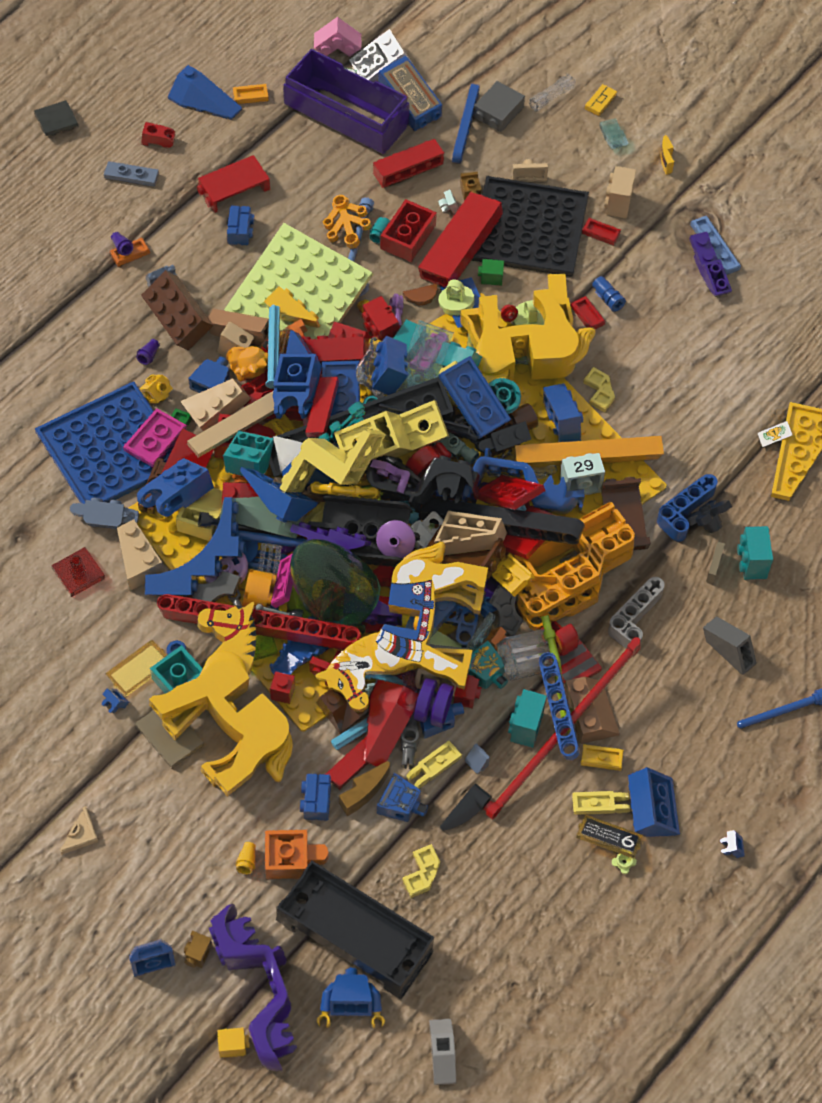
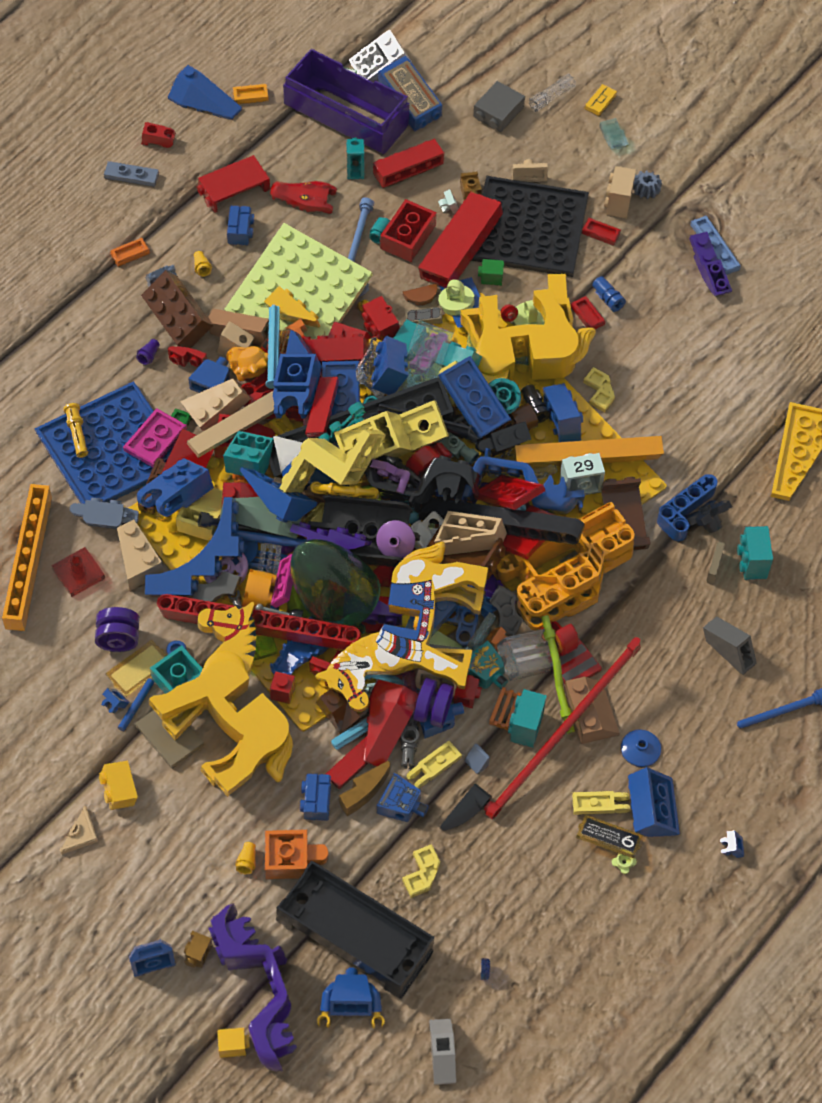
(27, 557): none -> light orange brick
(56, 118): pearl dark grey slope -> none
(75, 422): none -> yellow pin
(117, 629): none -> dark purple wheel
(118, 785): none -> yellow brick
(123, 245): dark purple cone -> none
(136, 704): none -> blue bar
(156, 388): yellow brick -> none
(183, 355): none -> red slope
(202, 265): none -> yellow cone
(306, 196): none -> red animal
(337, 36): bright pink brick -> none
(342, 204): light orange plant -> none
(355, 152): none -> teal torso
(396, 303): medium lavender plate -> none
(428, 315): none -> tile
(465, 123): blue beam -> none
(485, 969): none -> clear blue tile
(510, 694): none -> orange tile
(512, 575): yellow plate -> none
(534, 398): none -> black axle
(562, 704): blue beam -> none
(602, 757): yellow plate -> none
(638, 609): light grey beam -> none
(639, 755): none -> blue dish
(647, 184): none -> sand blue gear
(666, 155): yellow slope -> none
(774, 434): white sticker -> none

